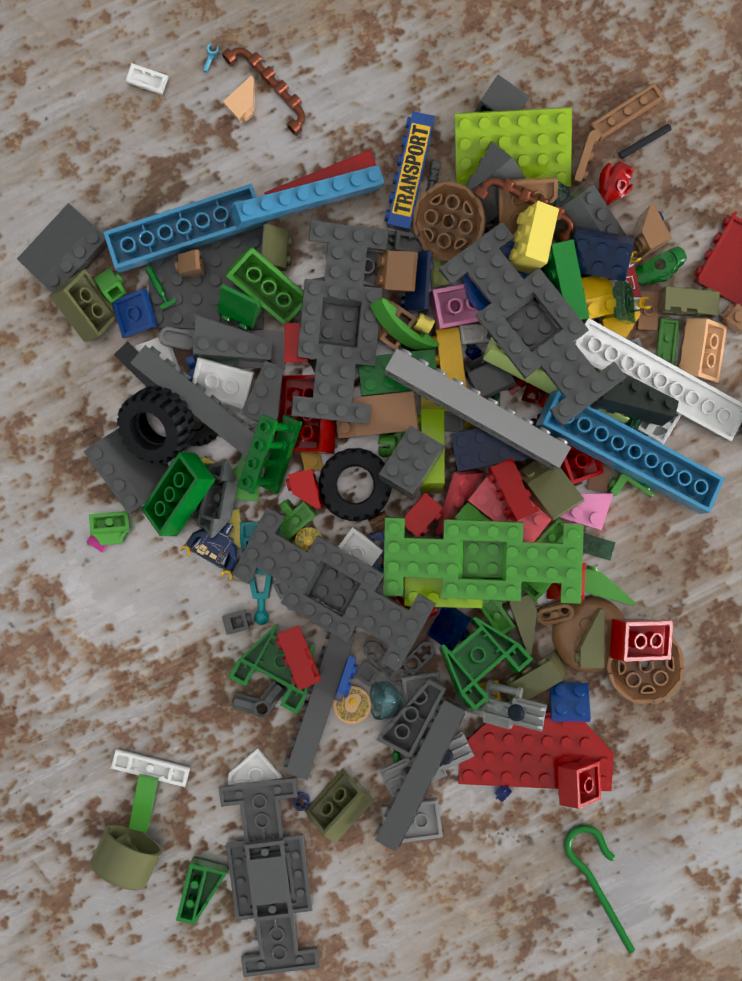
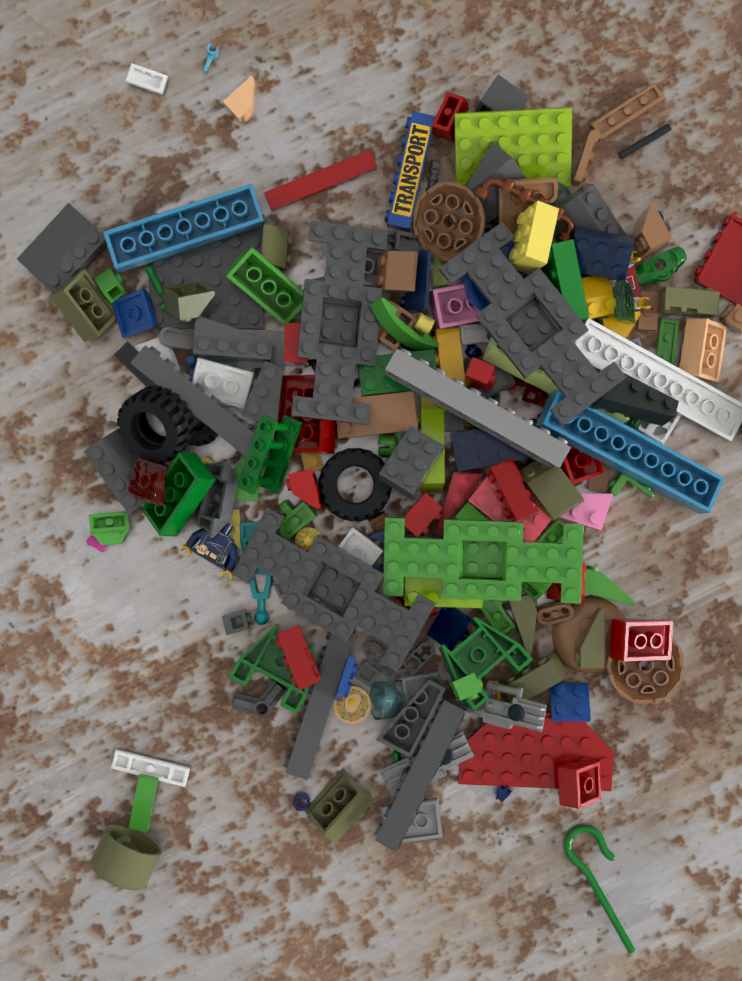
(148, 482): none -> clear red slope
(187, 300): none -> olive slope
(190, 264): medium nougat slope -> none
(200, 885): green wedge -> none
(239, 308): green slope -> none
(253, 768): white tile -> none
(261, 876): dark grey piece -> none
(268, 76): copper bar -> none
(307, 196): dark azure brick -> none
(444, 121): none -> red brick
(467, 687): none -> bright green brick
(480, 375): none -> red brick
(597, 546): clear green plate -> none
(615, 181): red animal -> none

